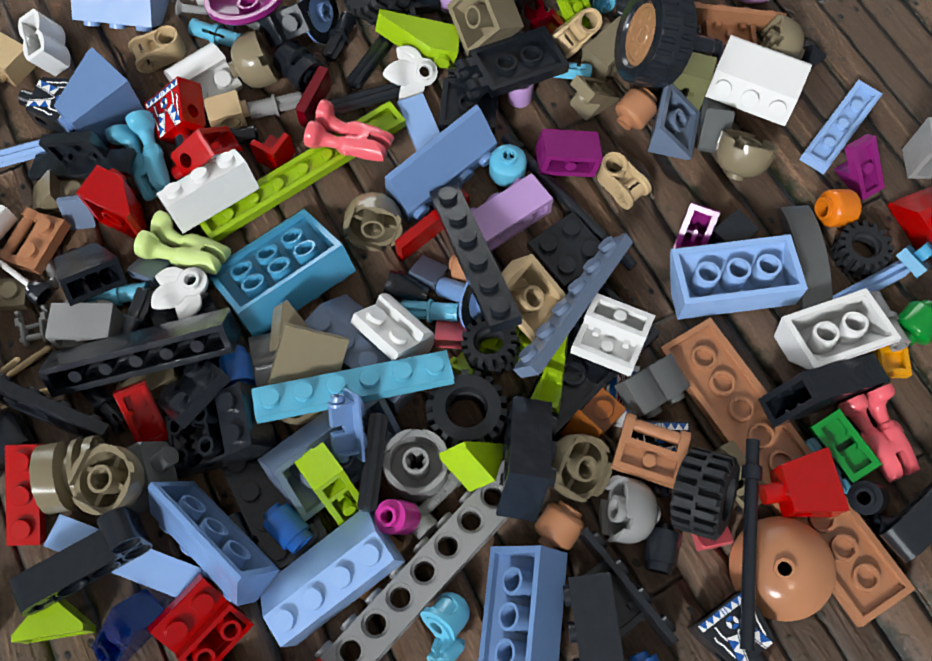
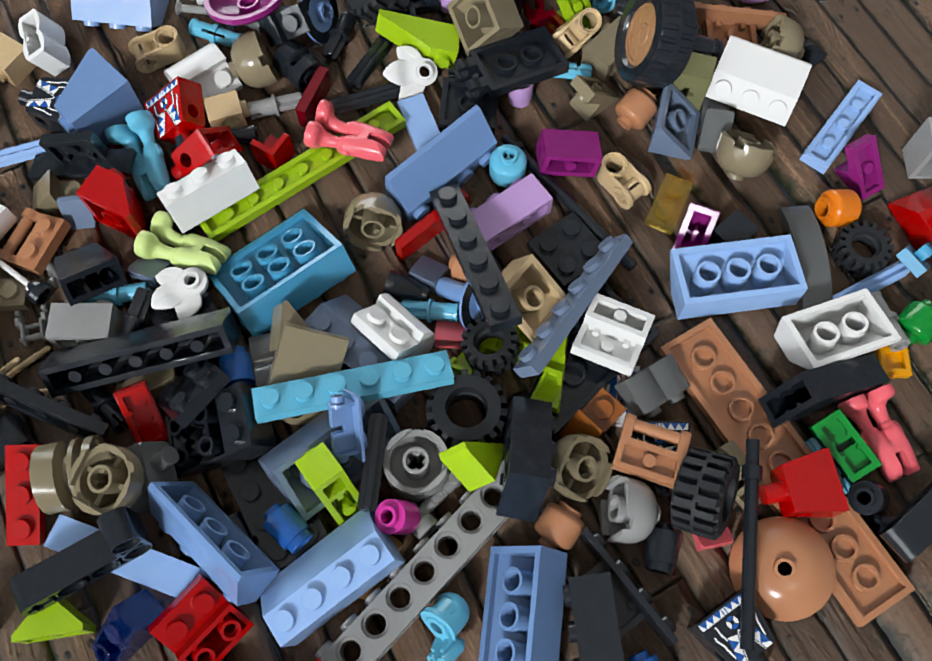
(668, 203): none -> clear yellow plate

